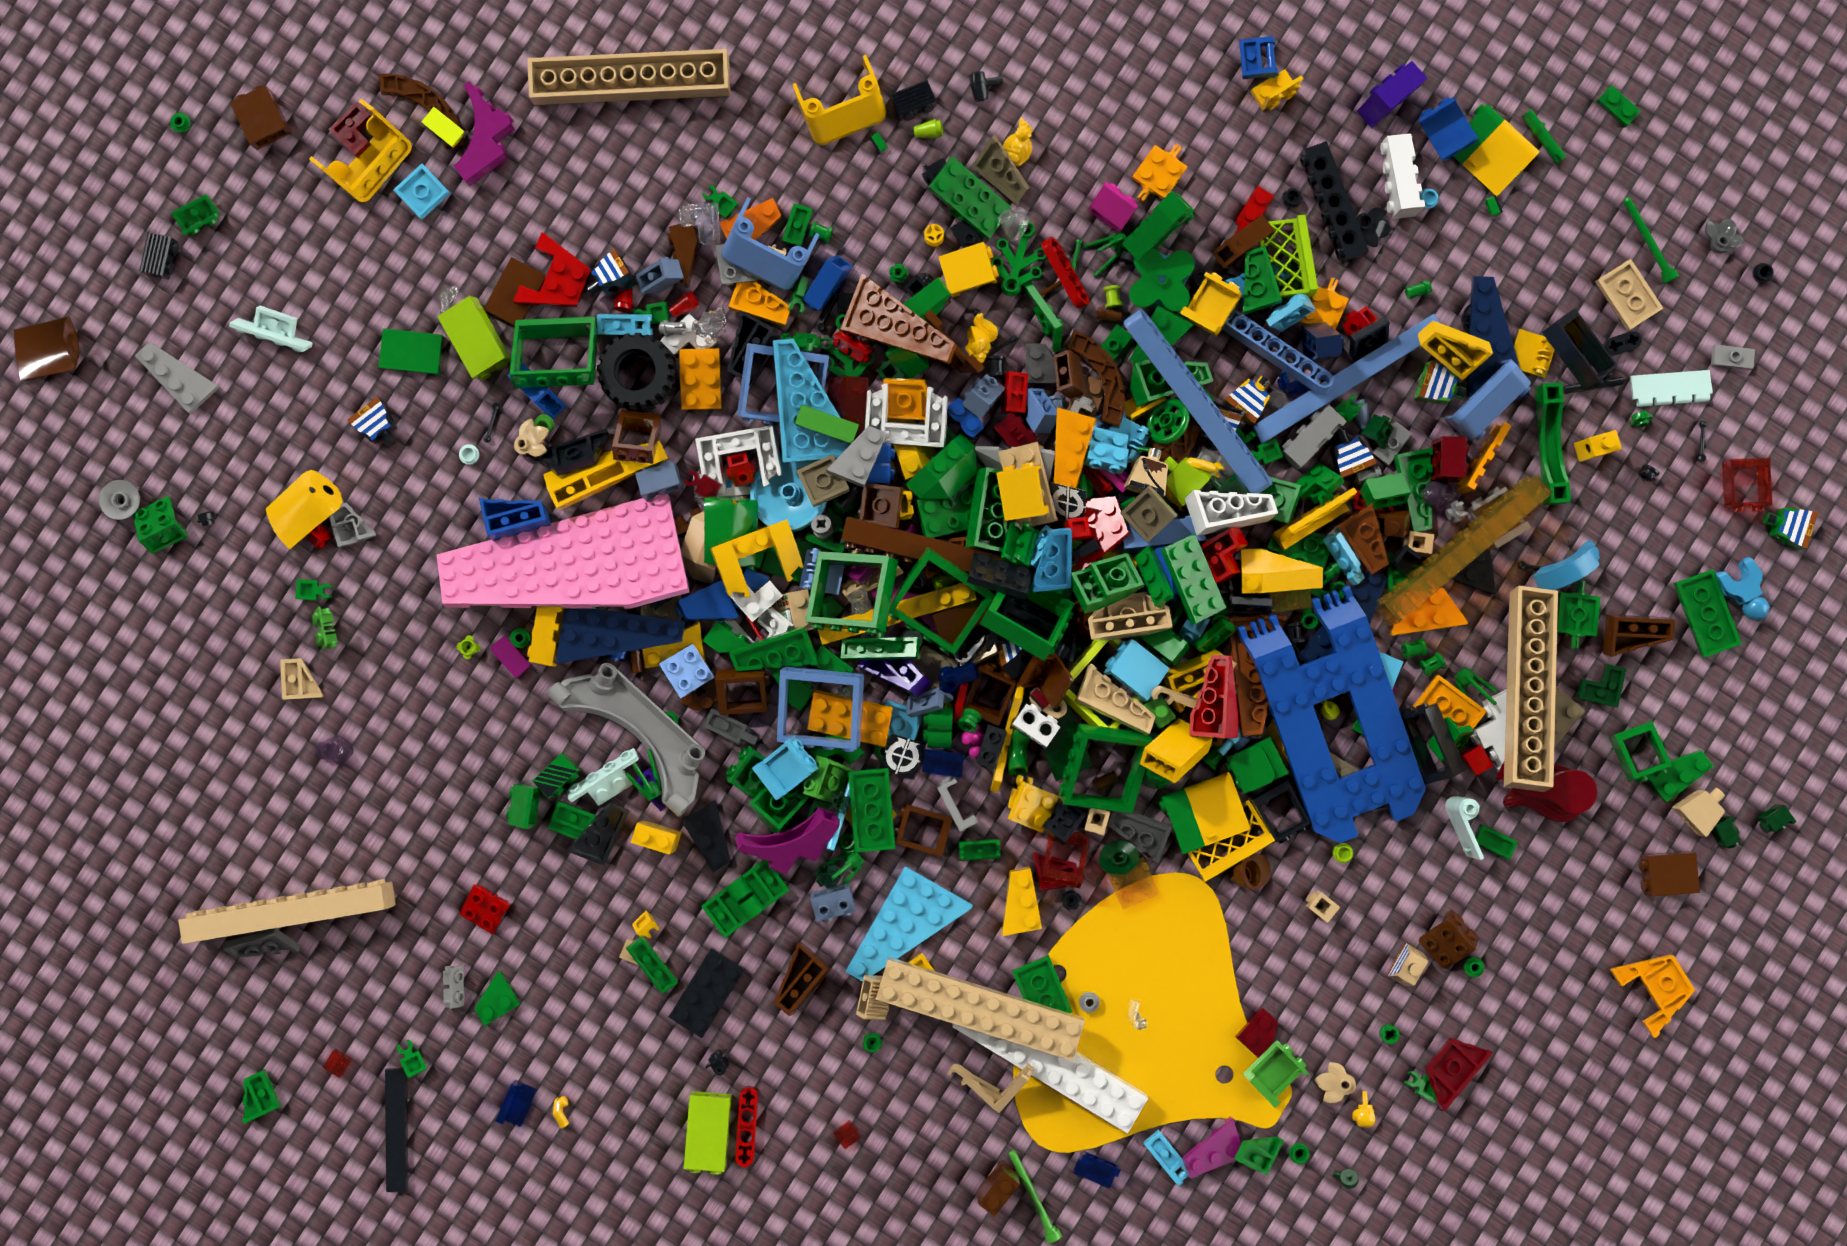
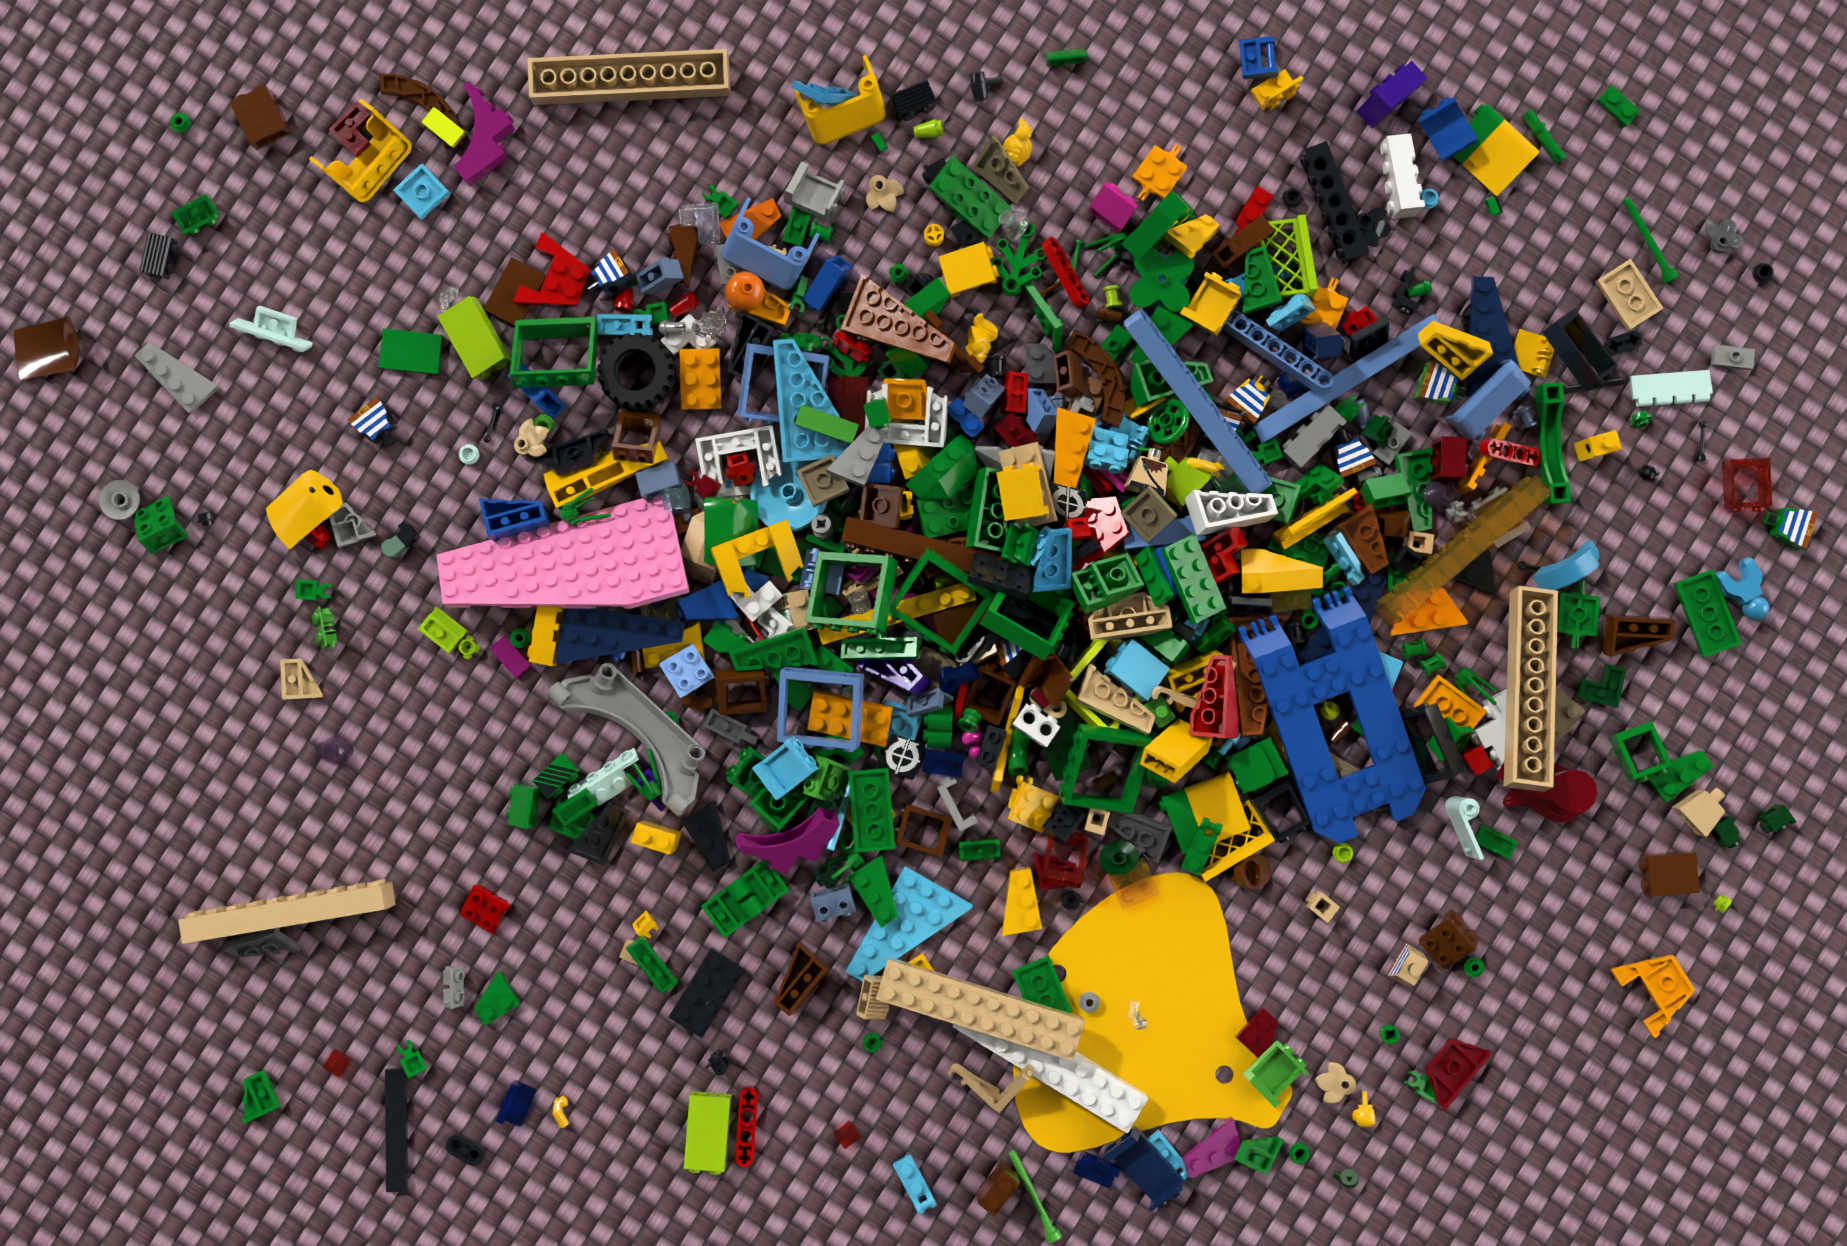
(401, 541): none -> leg
(443, 630): none -> lime plate
(464, 1152): none -> black plate
(569, 510): none -> green plant
(575, 807): none -> green tile
(676, 498): none -> clear light blue tile
(744, 291): none -> orange cylinder
(813, 193): none -> light grey panel
(823, 95): none -> dark azure wing
(875, 890): none -> green wing
(878, 413): none -> green brick
(886, 195): none -> tan plate
(914, 1183): none -> medium azure plate
(1066, 57): none -> green slope
(1145, 1167): none -> dark blue panel
(1184, 630): none -> pearl dark grey plate
(1193, 234): none -> yellow wing
(1201, 846): none -> green plate
(1340, 733): none -> reddish brown pin
(1405, 305): none -> black bracket
(1510, 452): none -> red beam
(1524, 418): none -> sand blue bush
(1722, 903): none -> lime plate

